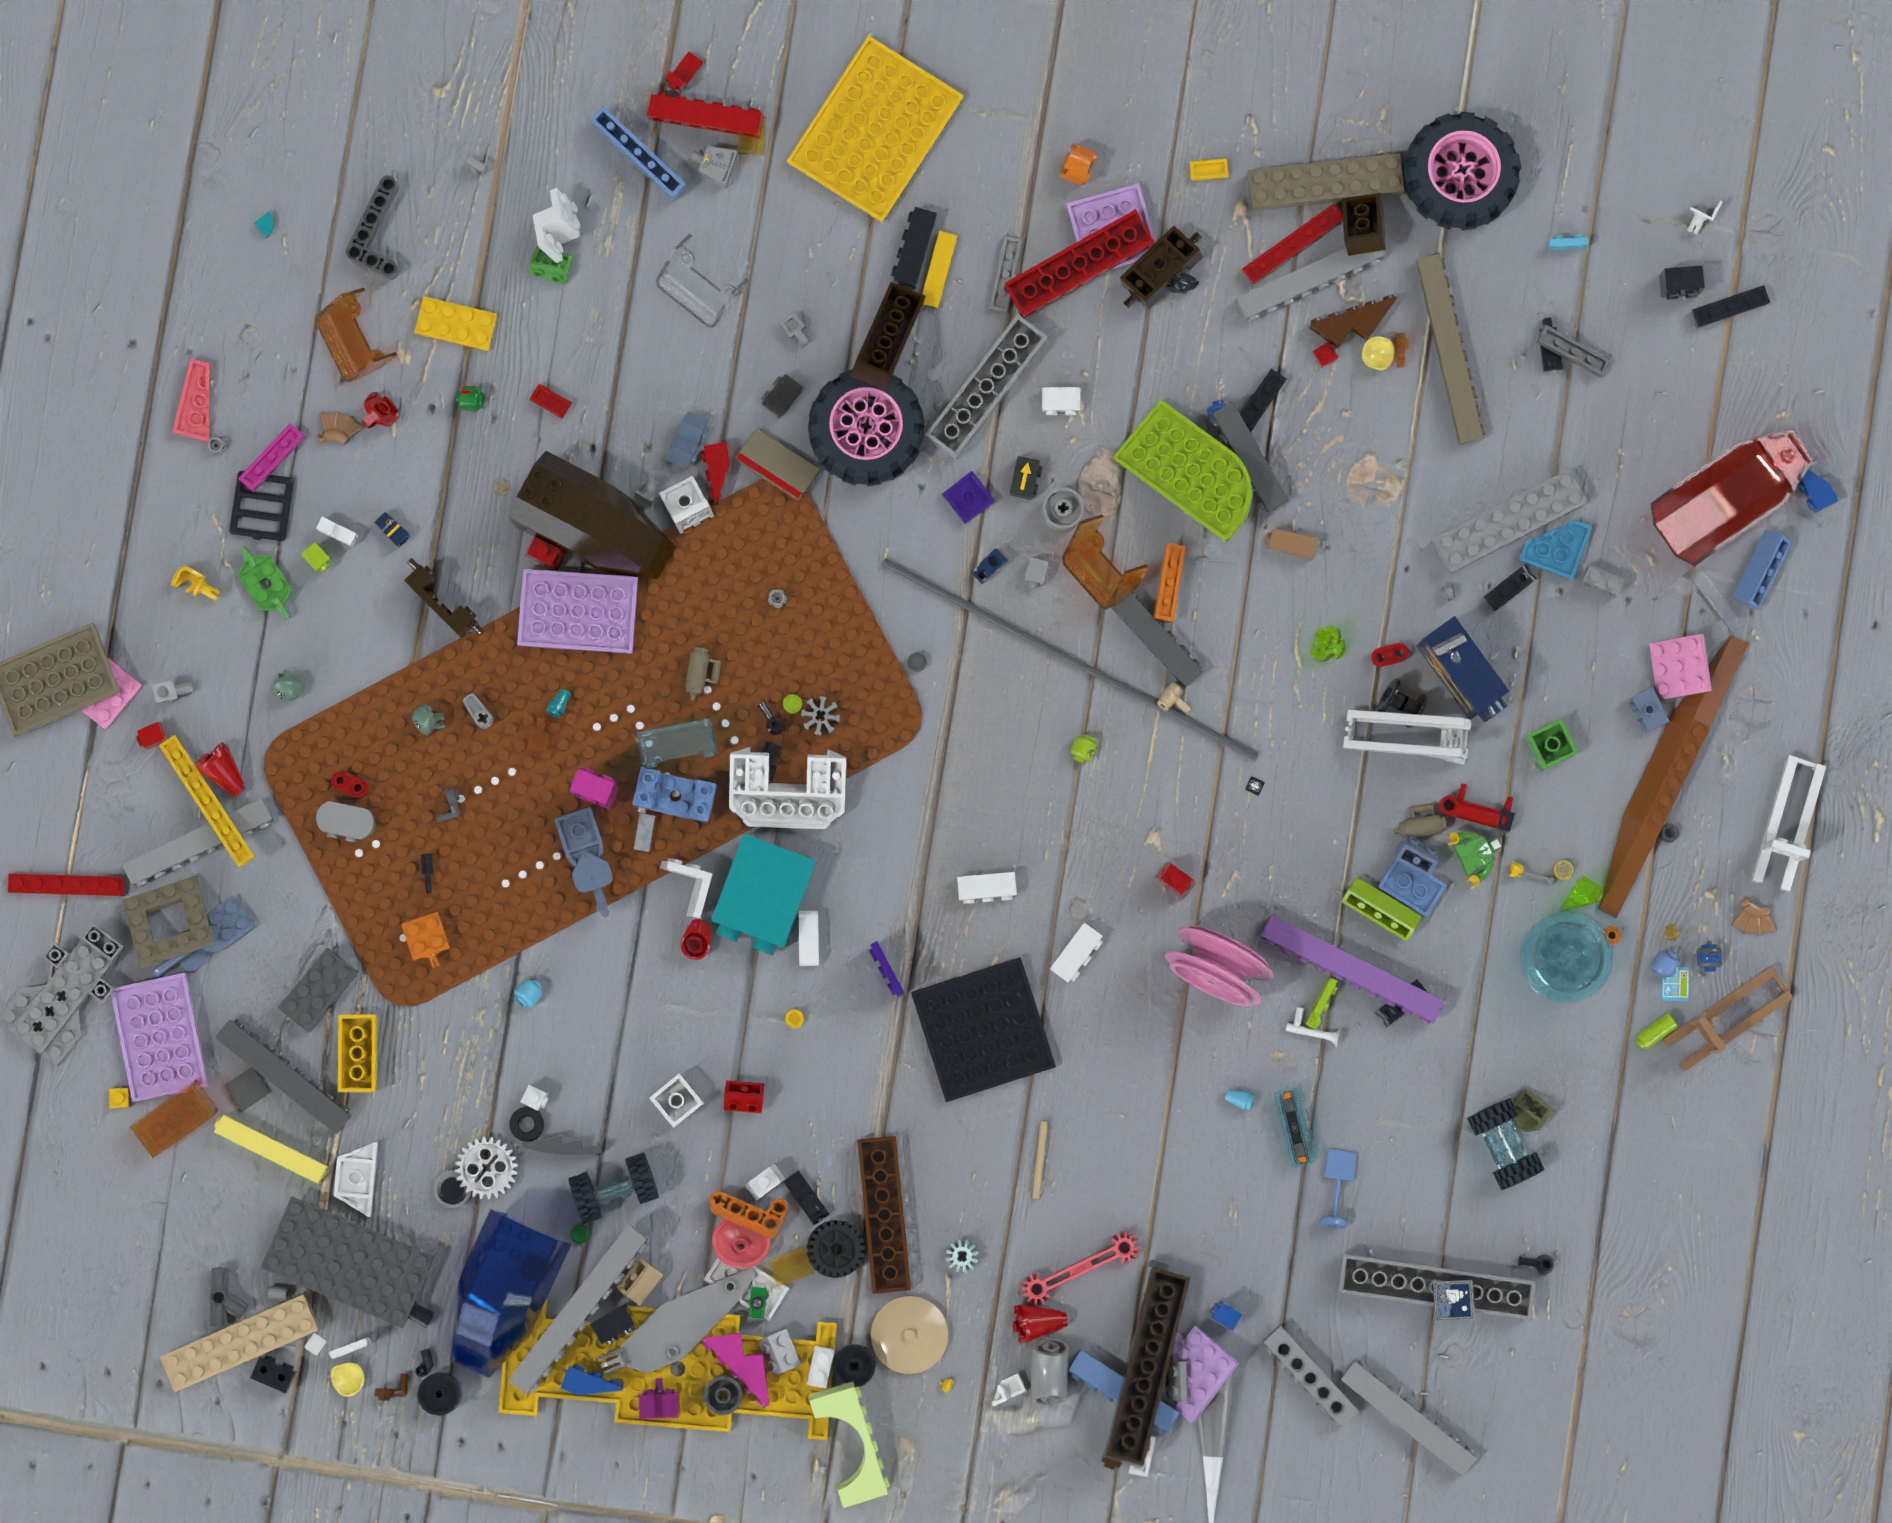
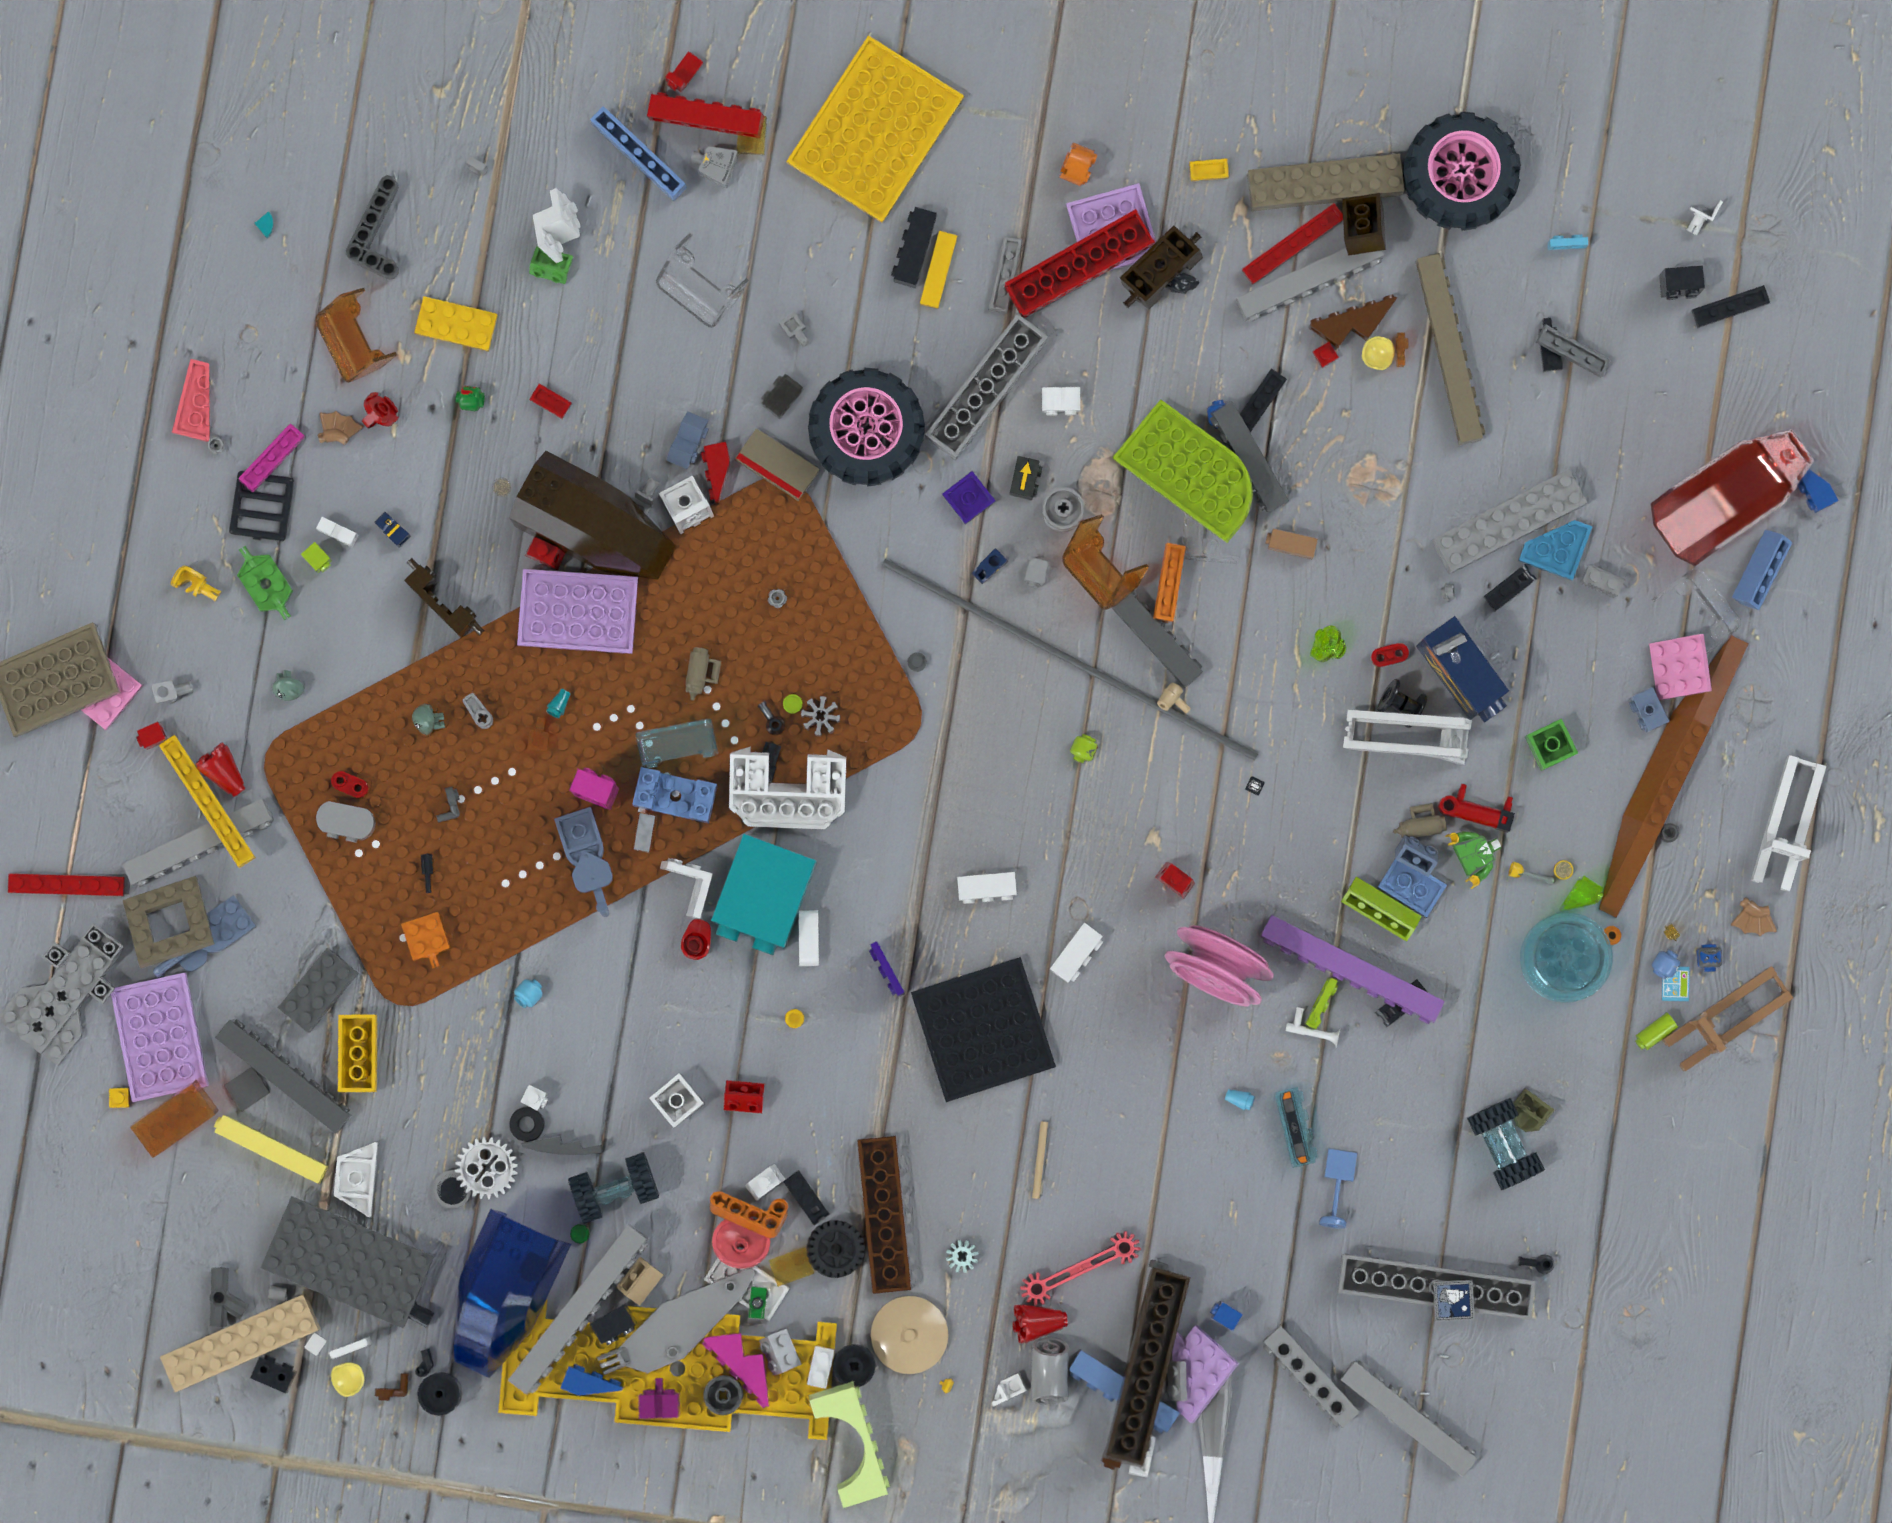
(888, 336): dark brown brick -> none

